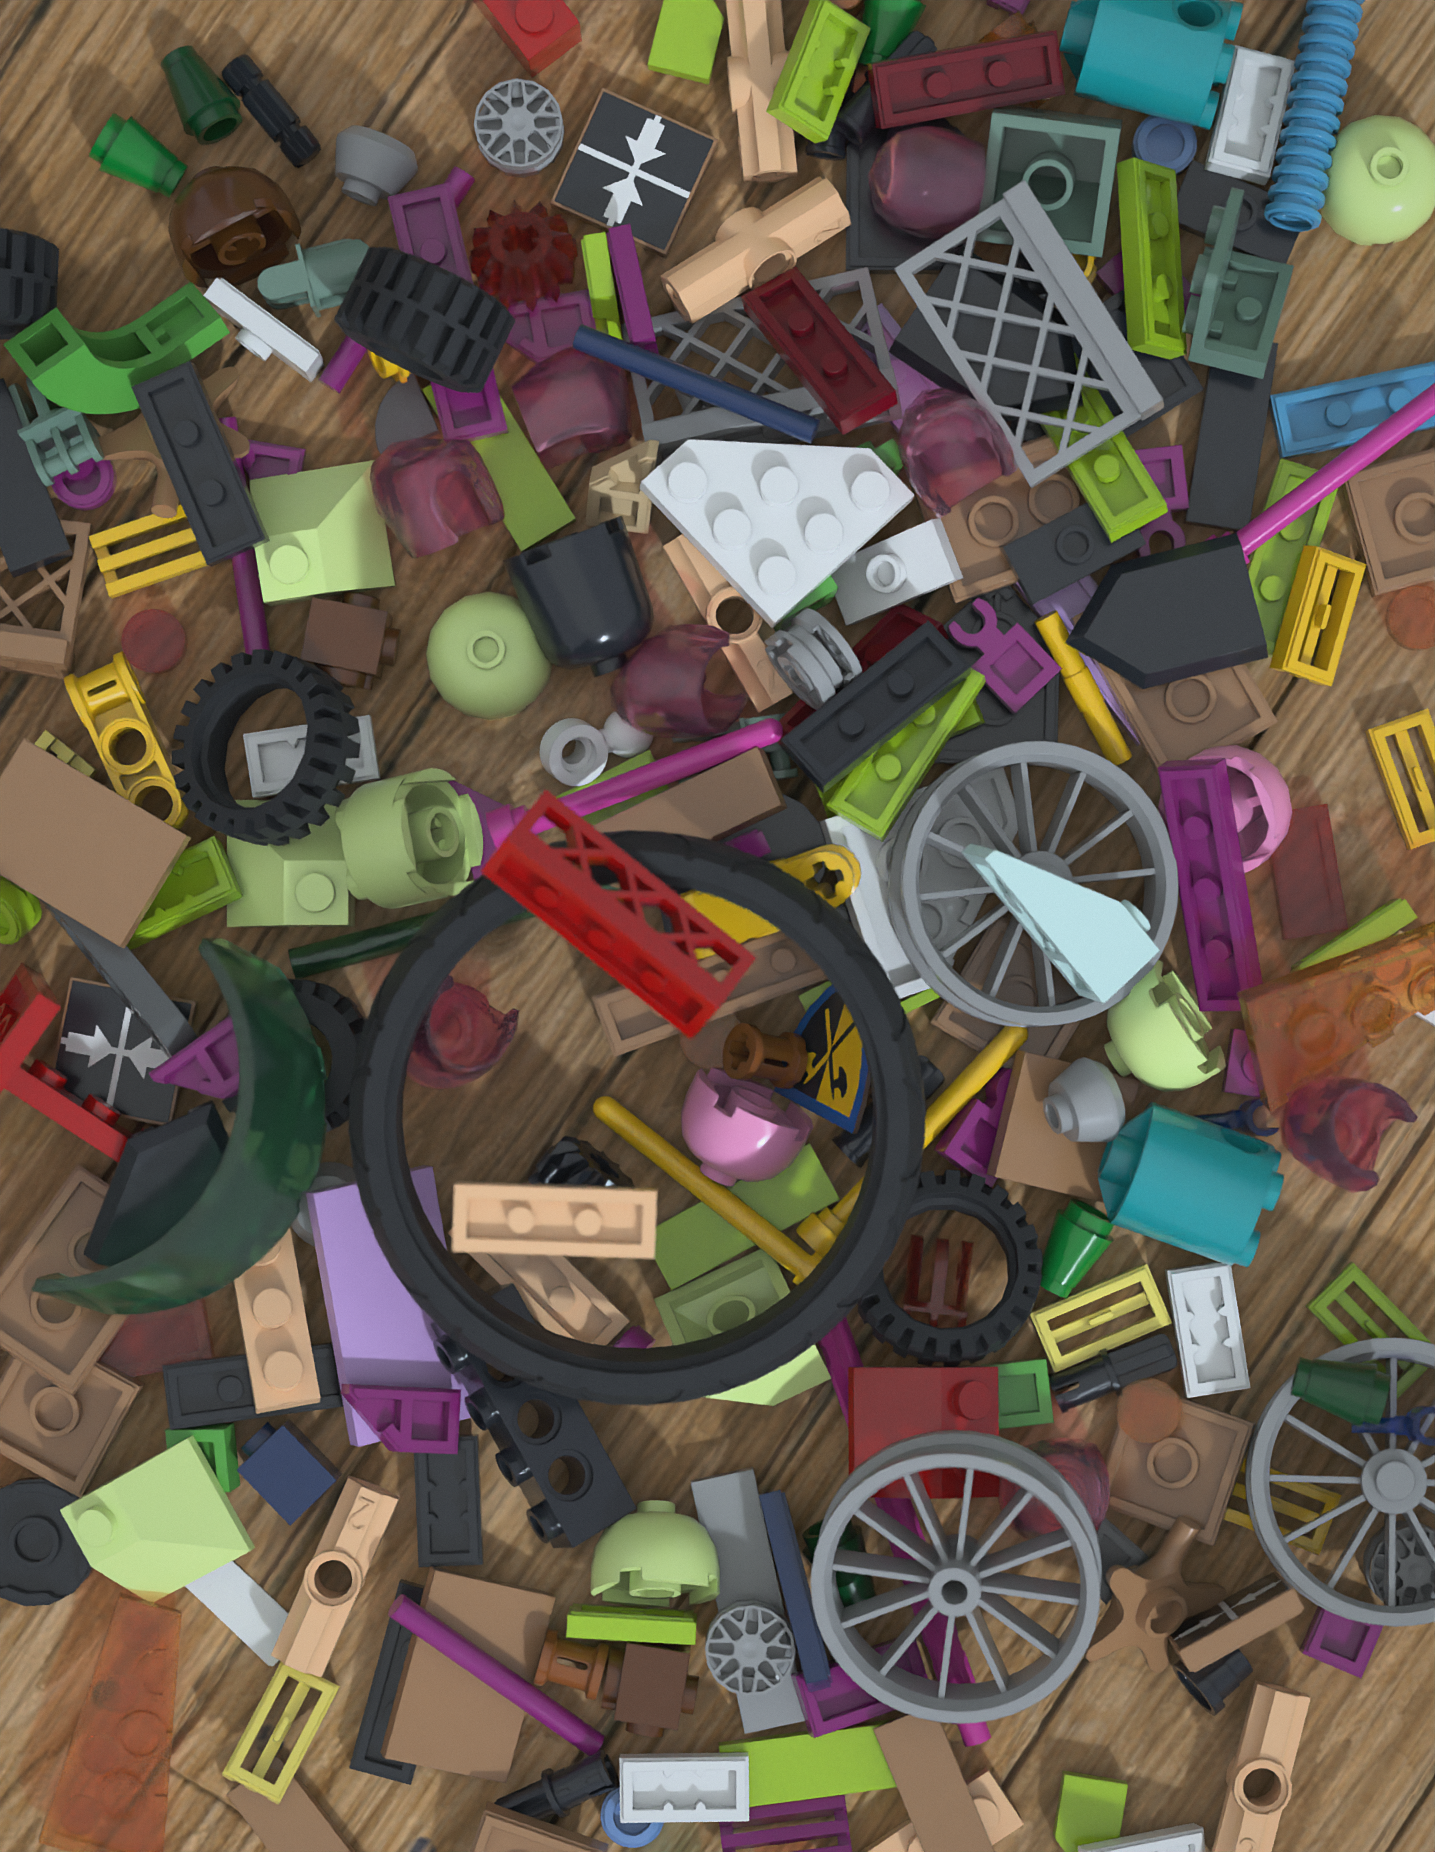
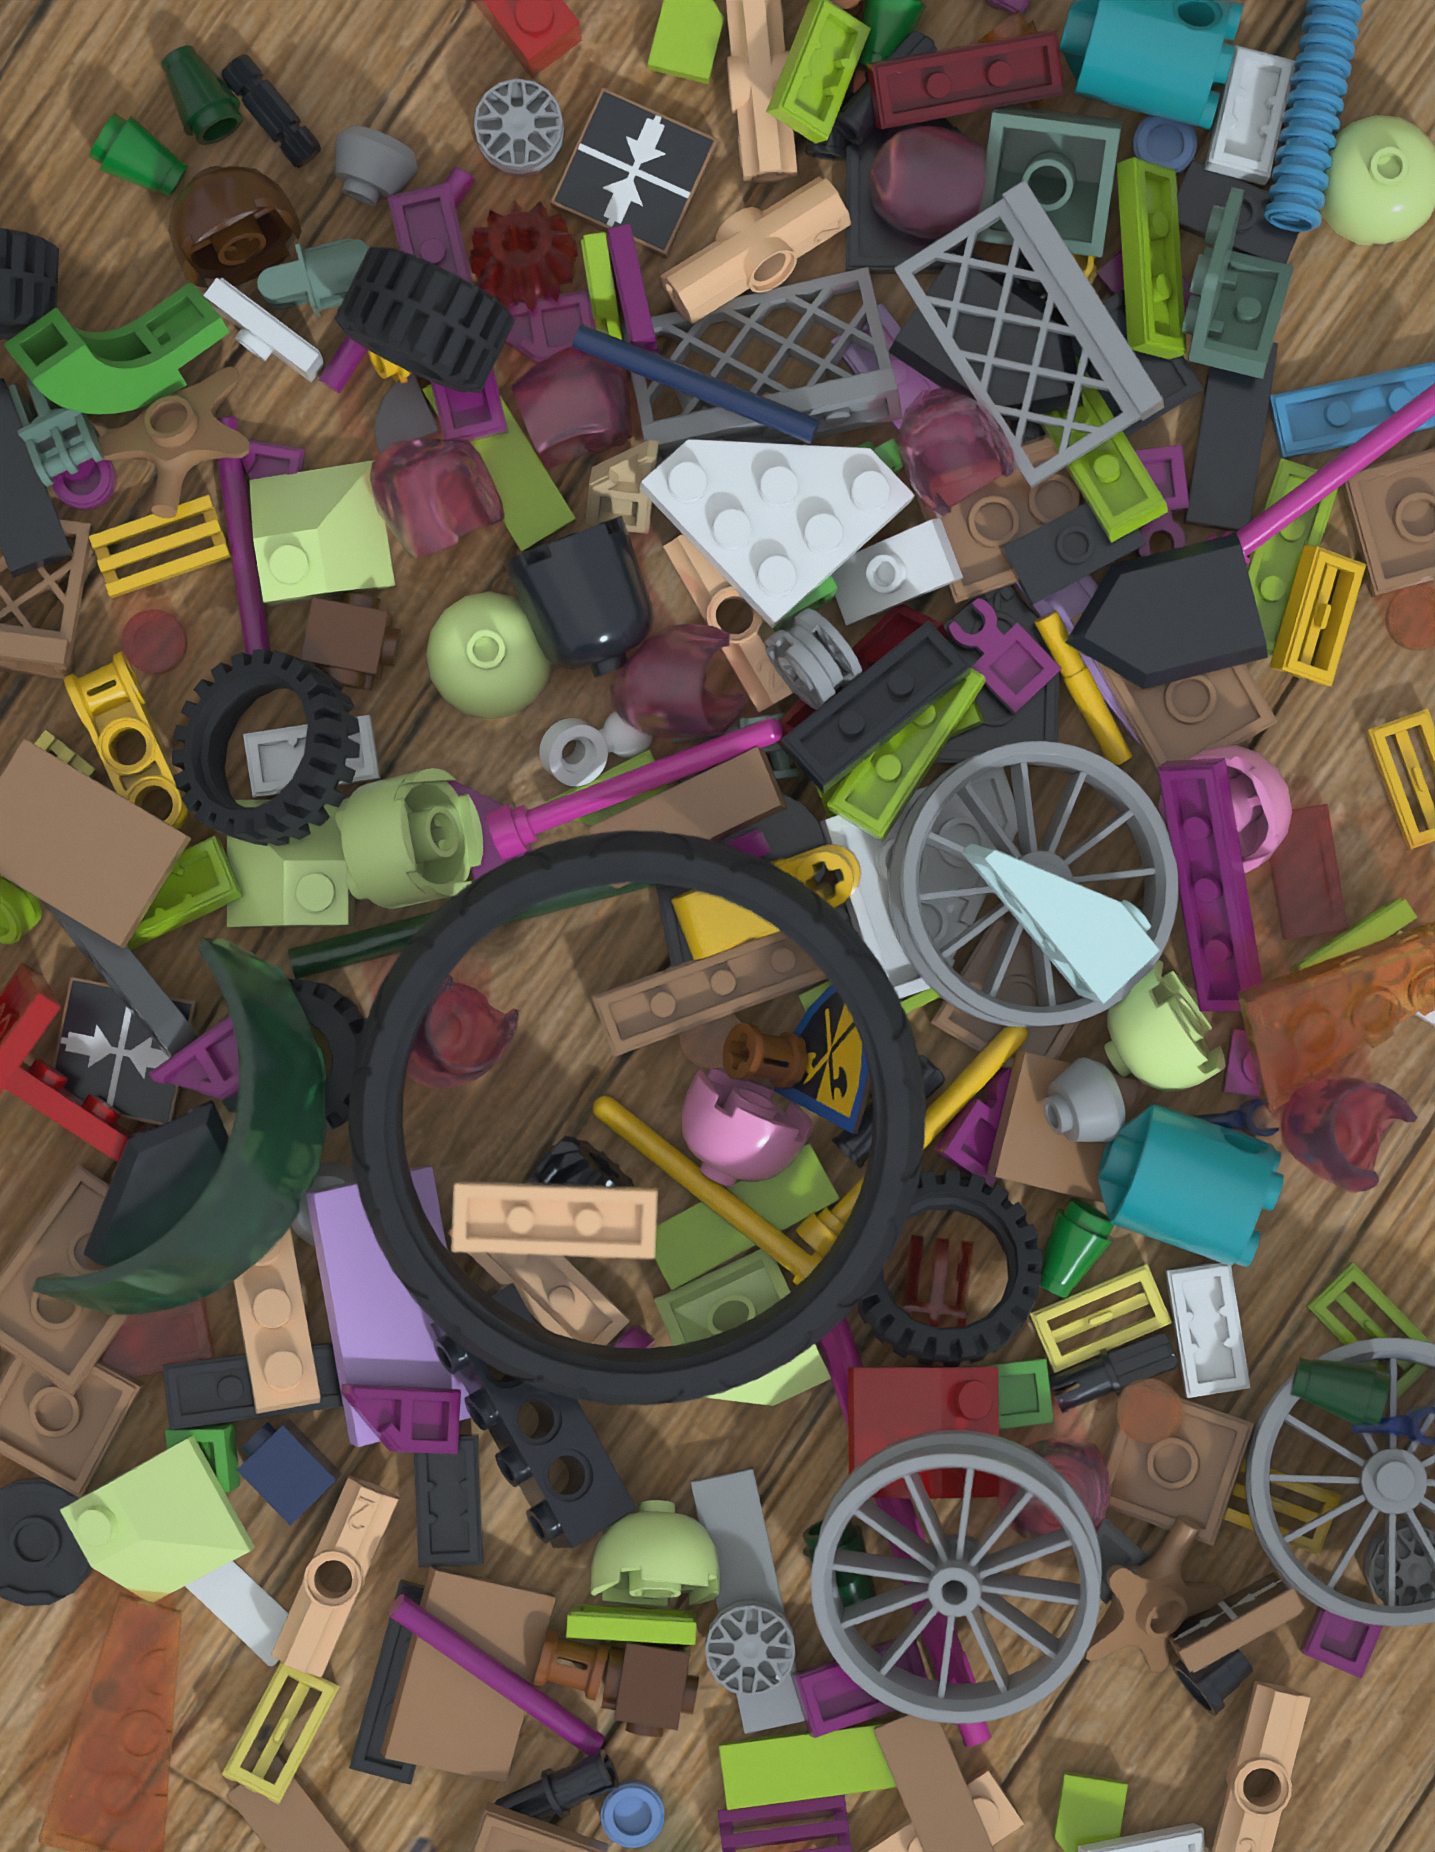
(200, 463): black tile -> none
(611, 924): red fence -> none
(684, 1787): white plate -> none
(796, 1590): dark blue tile -> none
(819, 350): dark red tile -> none

